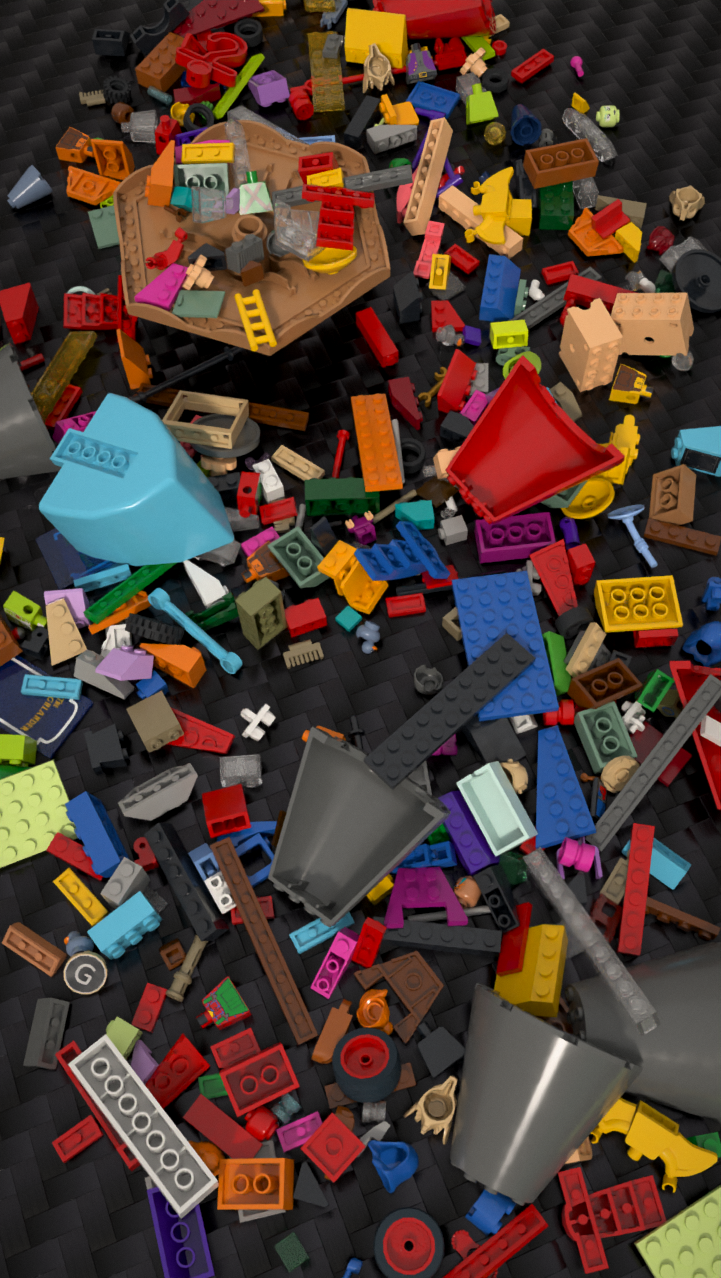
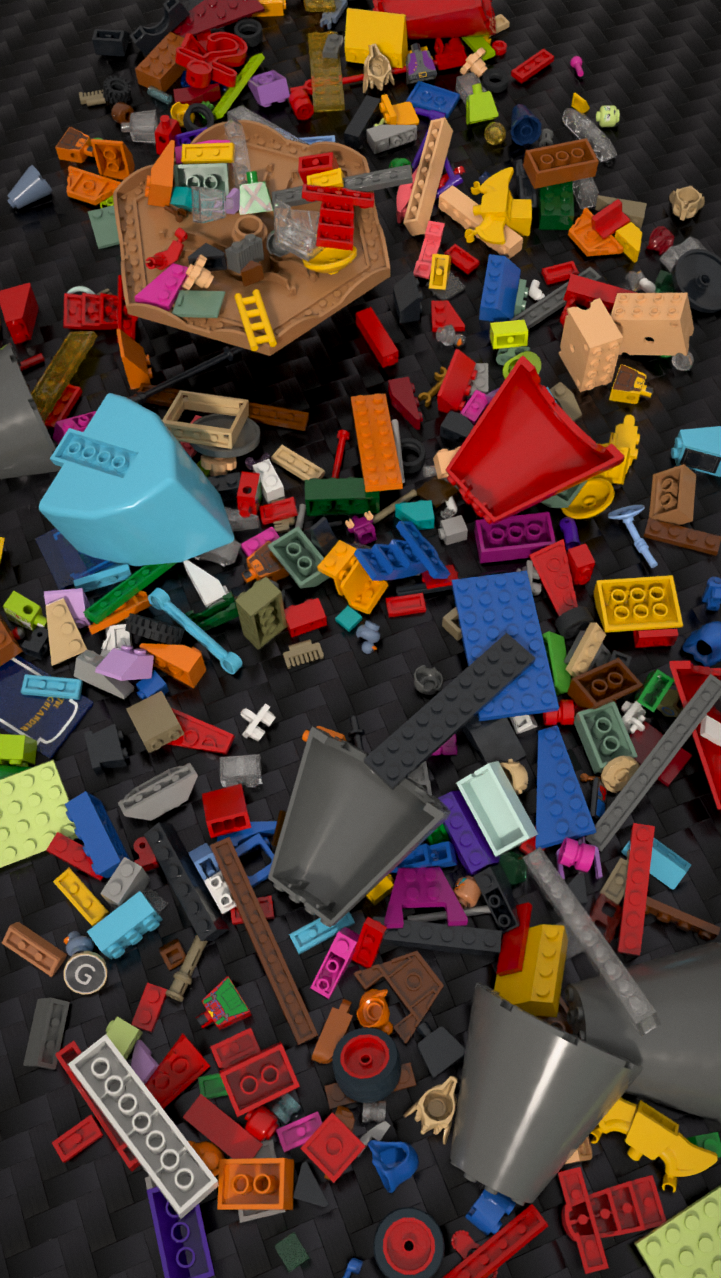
(472, 335): dark purple tile -> none

